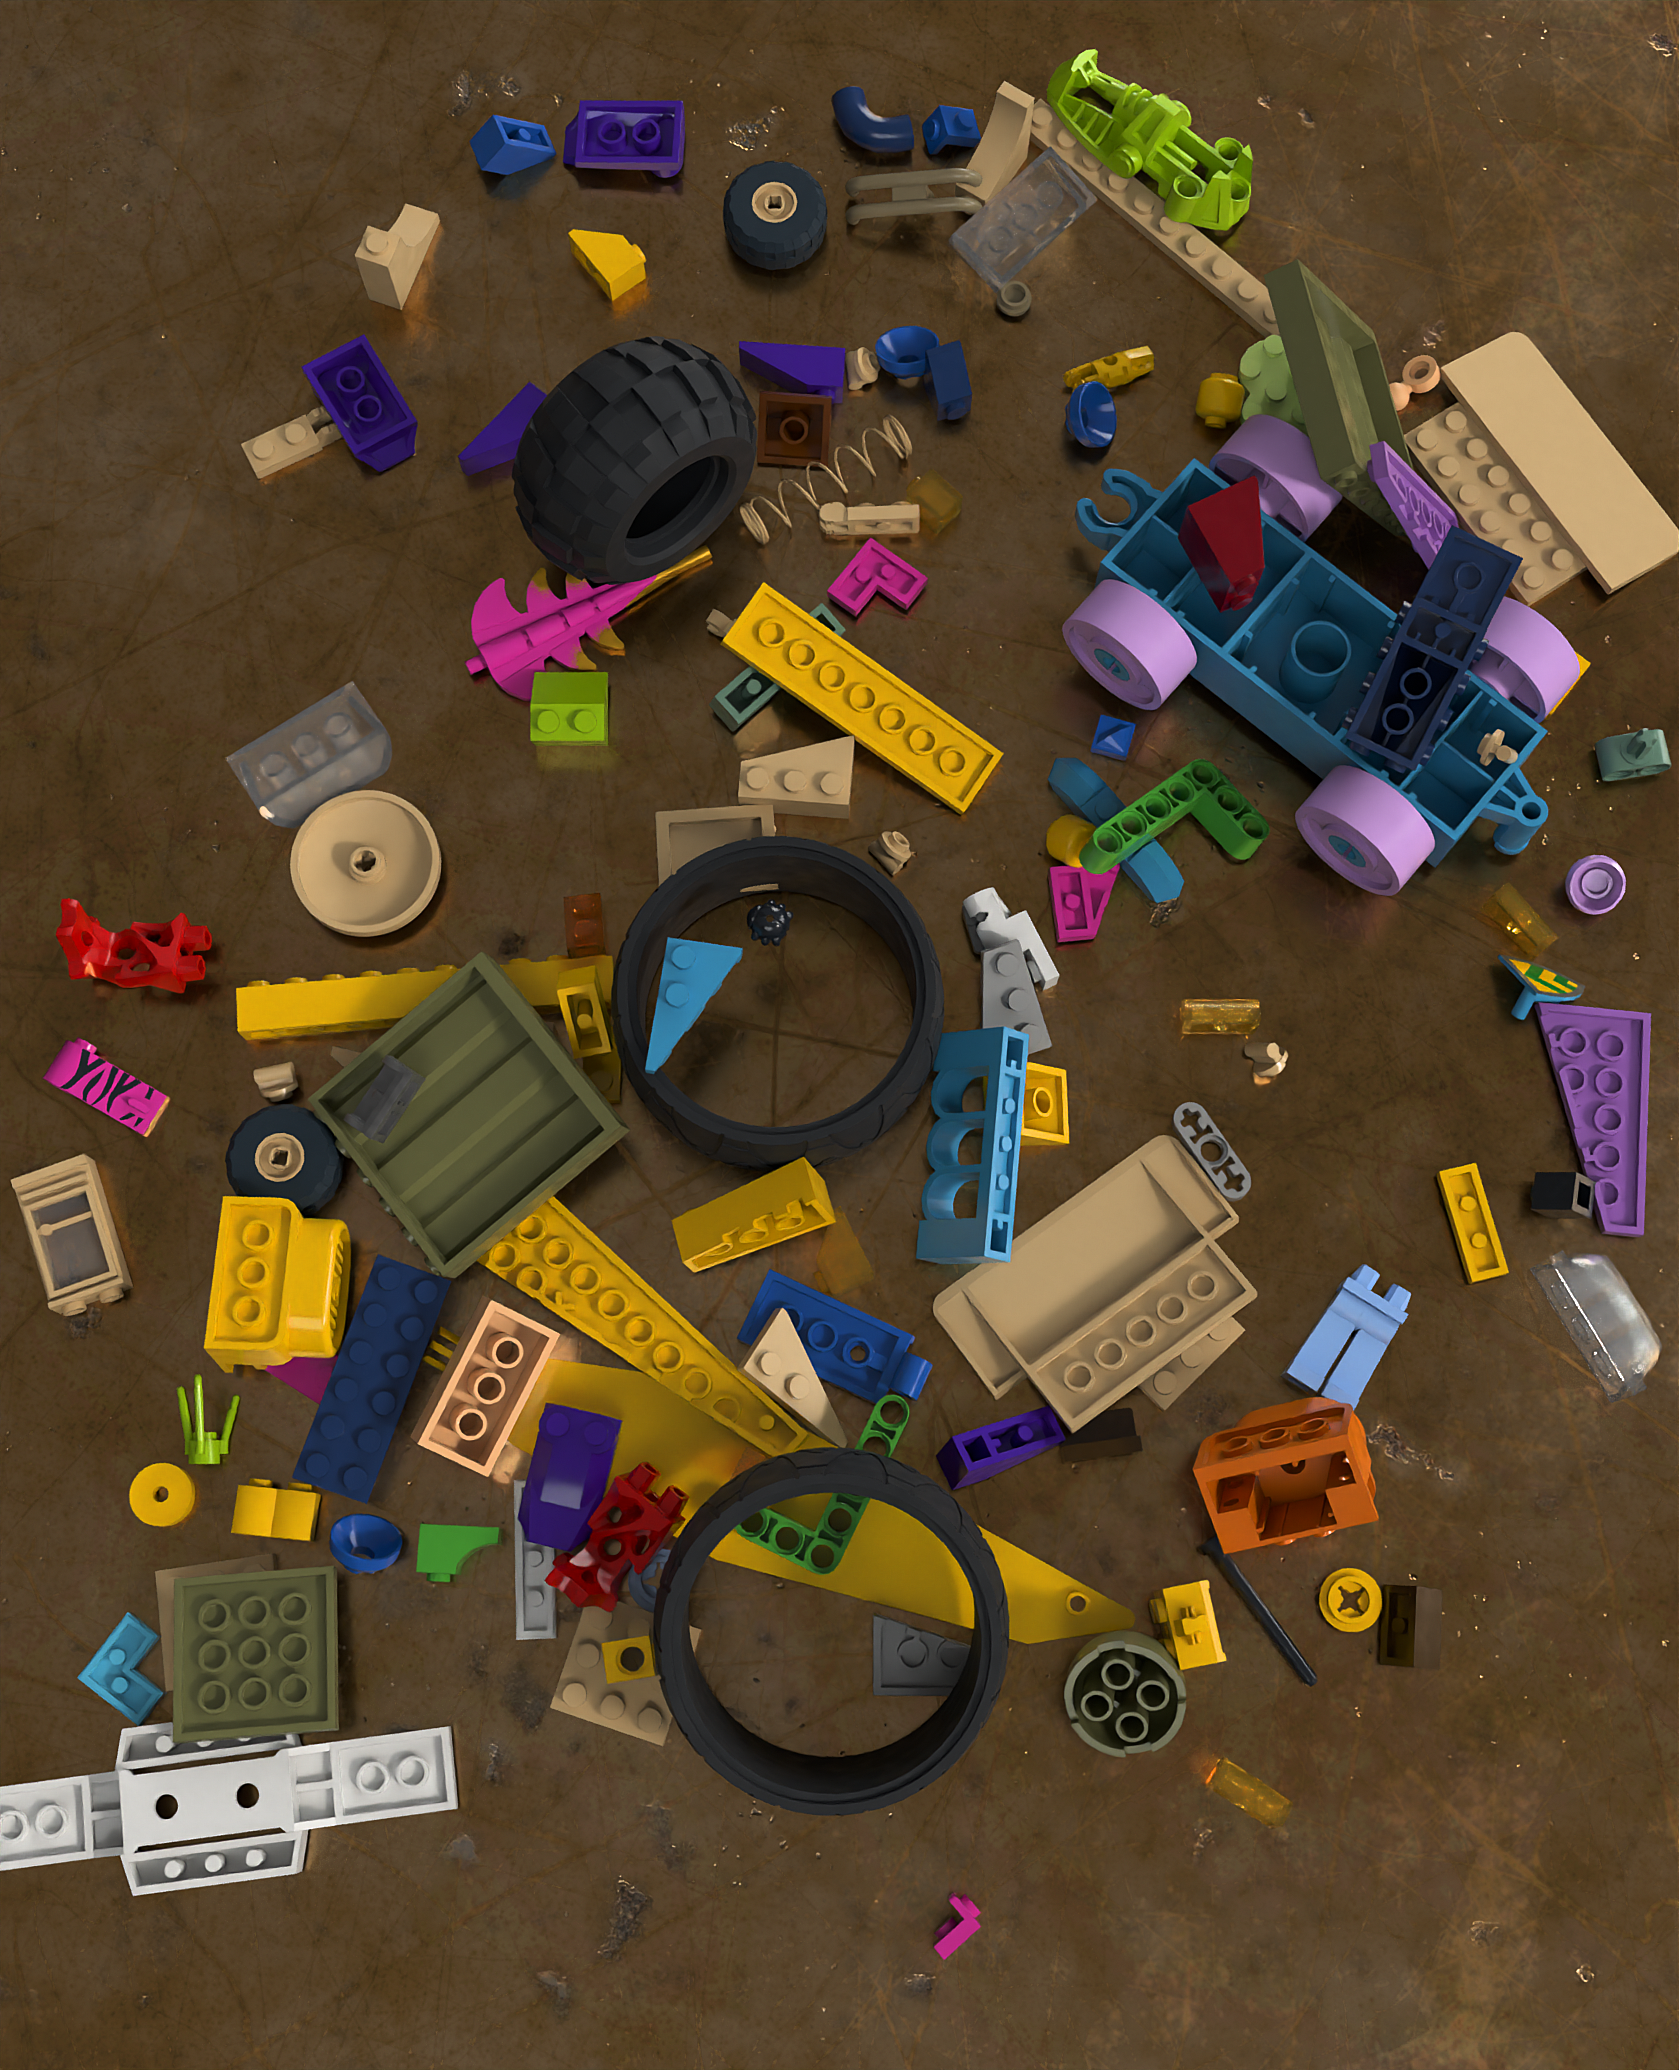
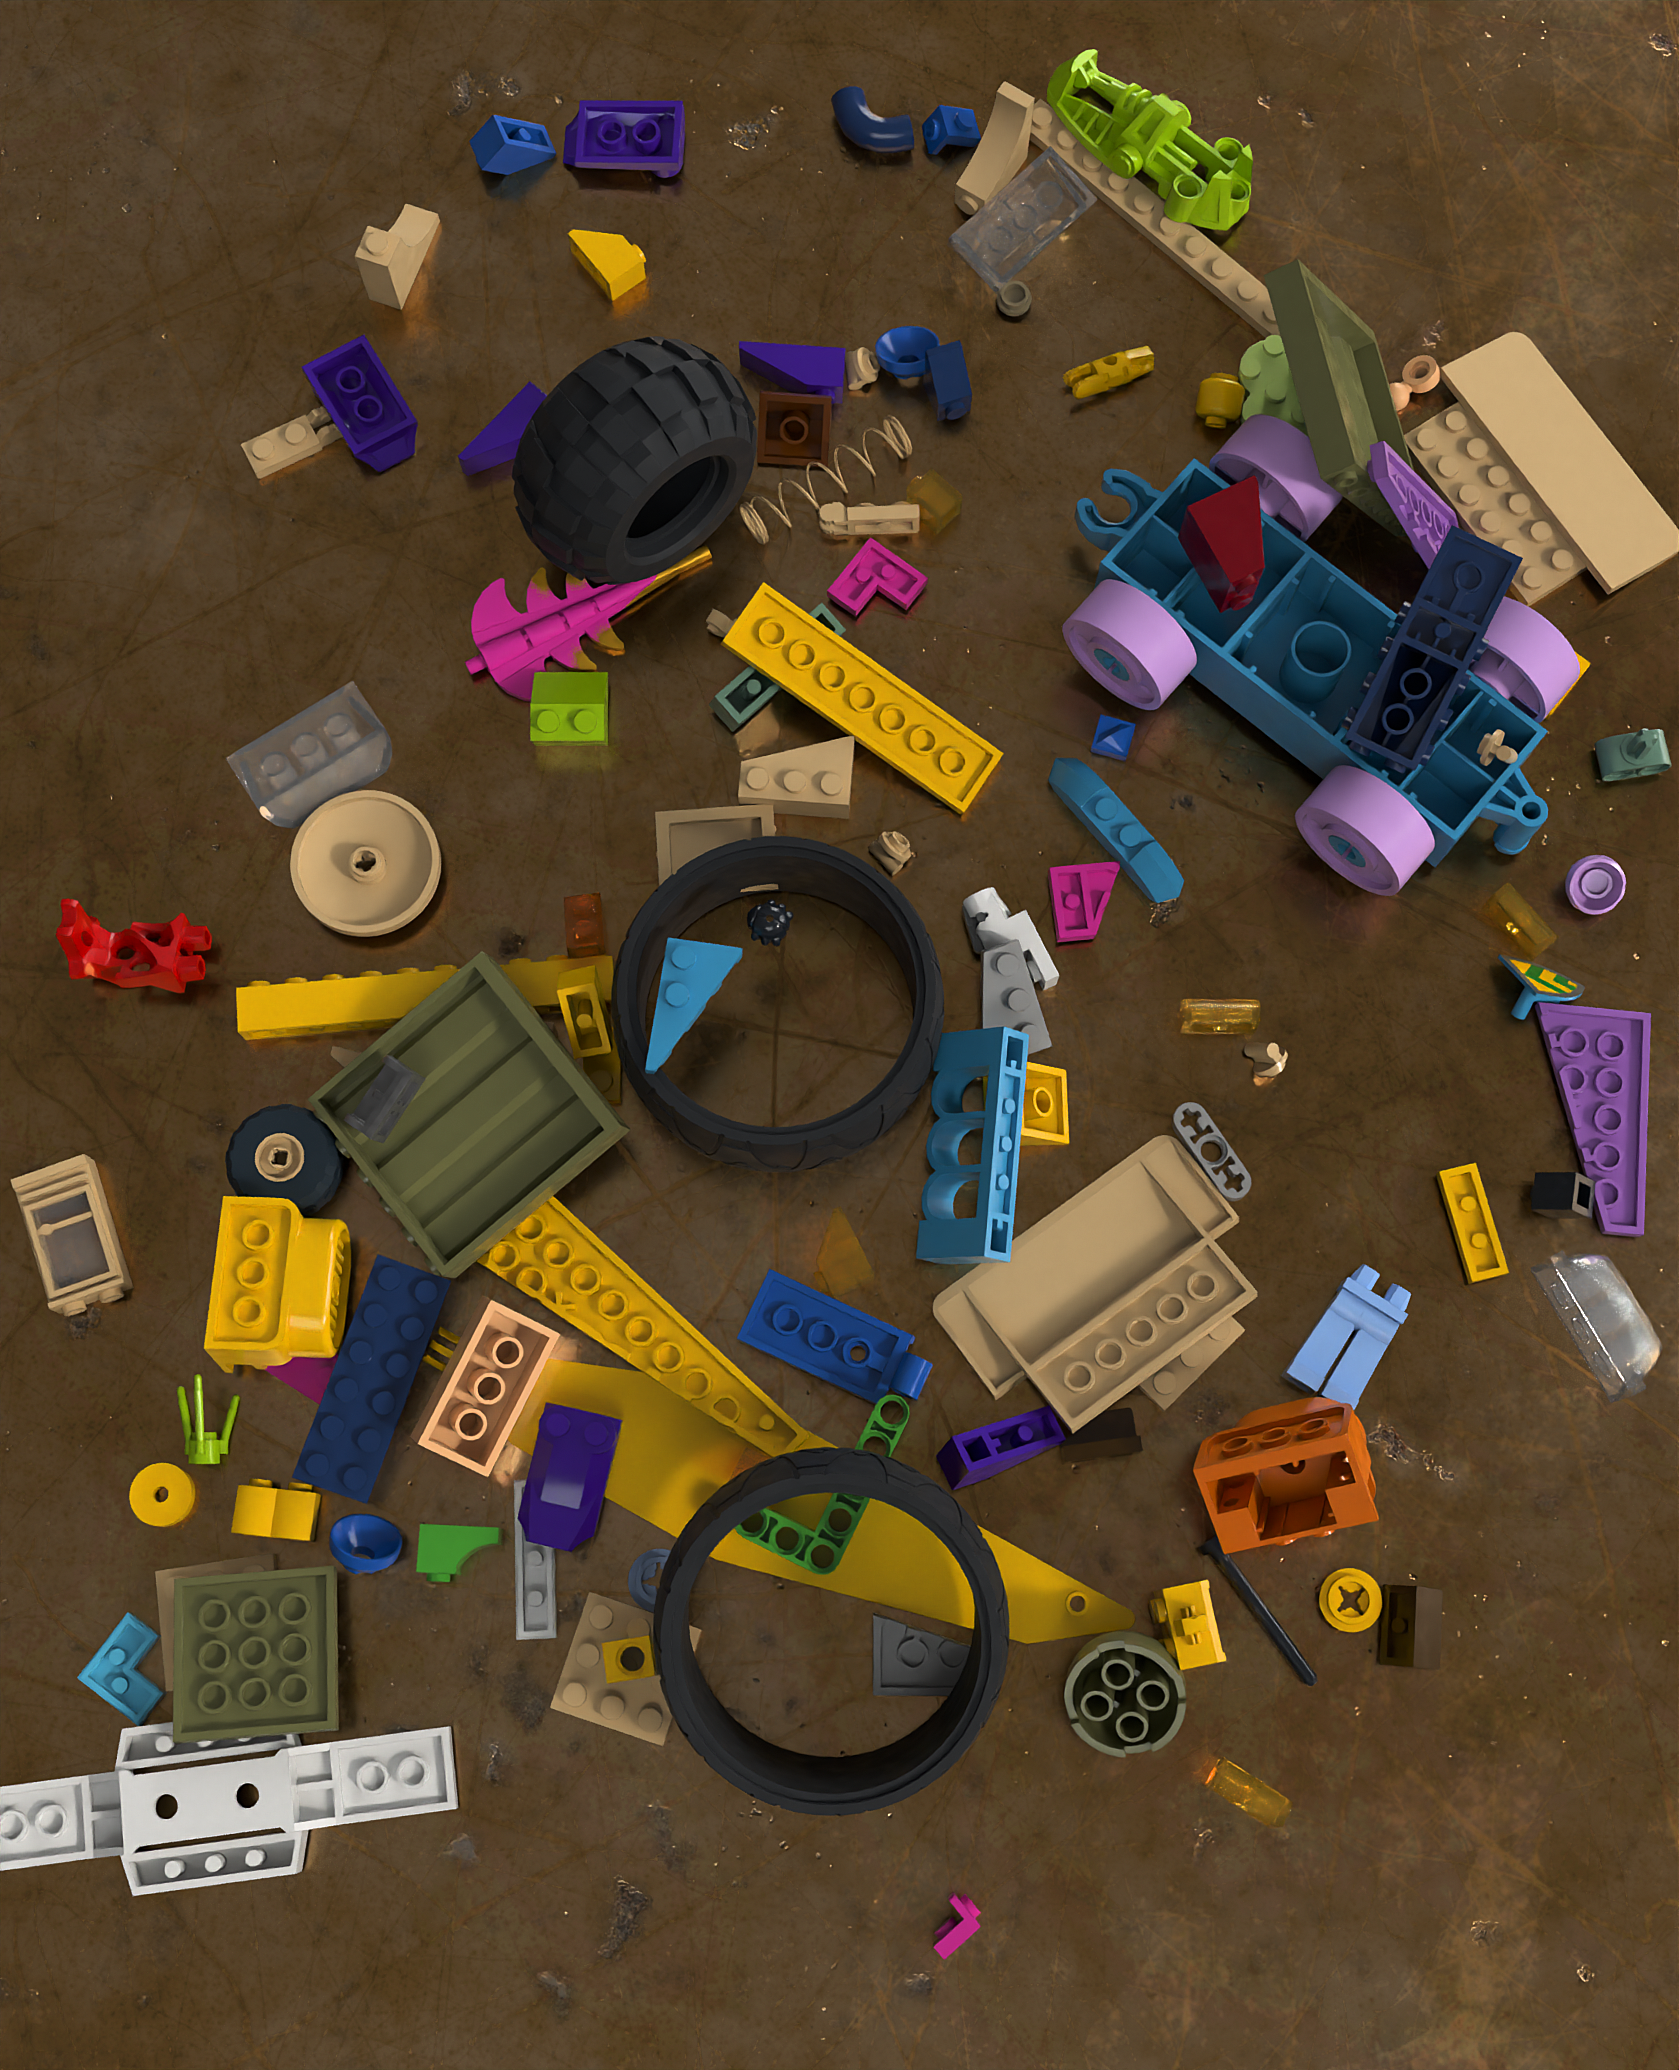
(103, 1085): dark pink door -> none
(276, 1081): tan plate -> none
(594, 1575): red hips -> none
(754, 1216): yellow wedge -> none
(775, 215): black wheel -> none
(785, 1373): tan wing -> none
(912, 193): dark tan piece -> none
(1067, 838): yellow head -> none
(1091, 415): blue piece -> none
(1193, 789): bright green beam -> none

